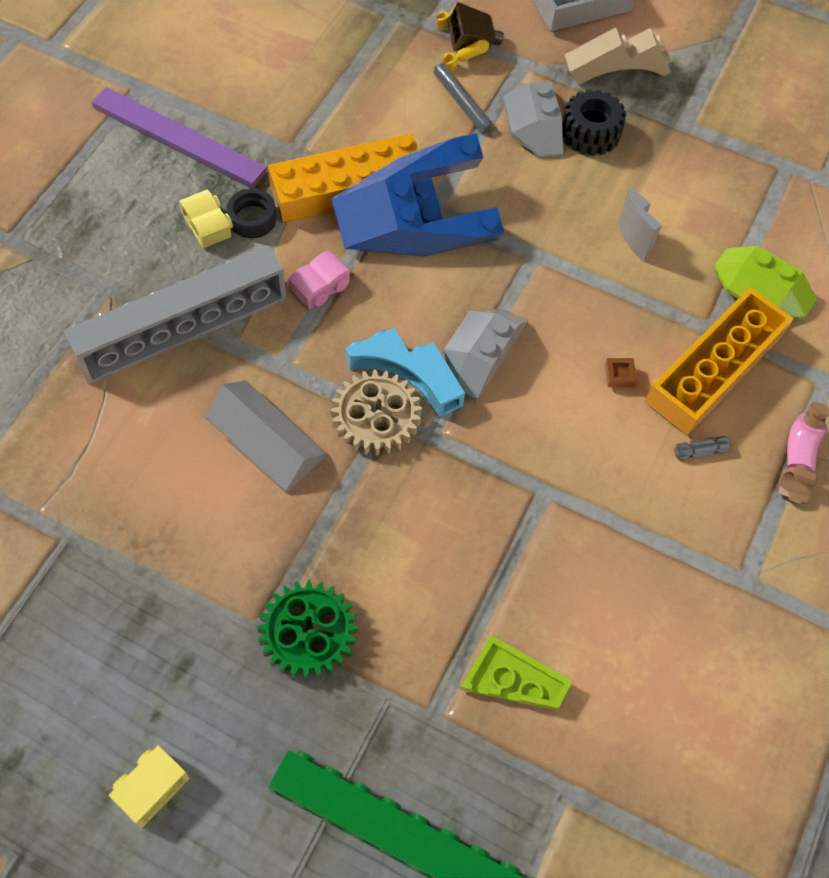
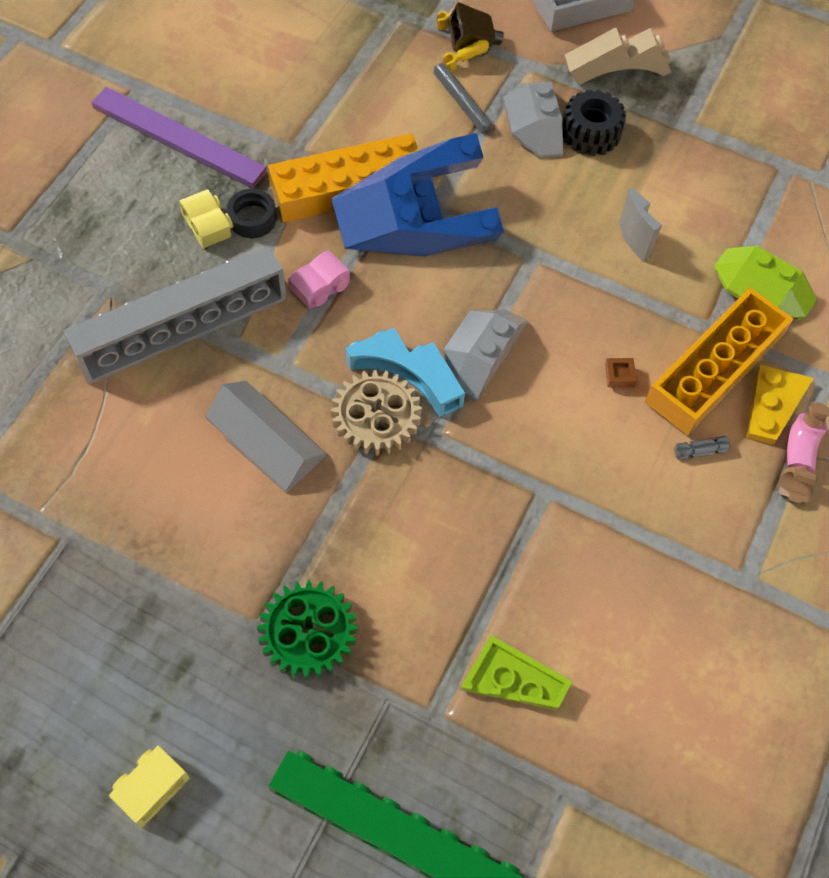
(774, 402): none -> yellow wing

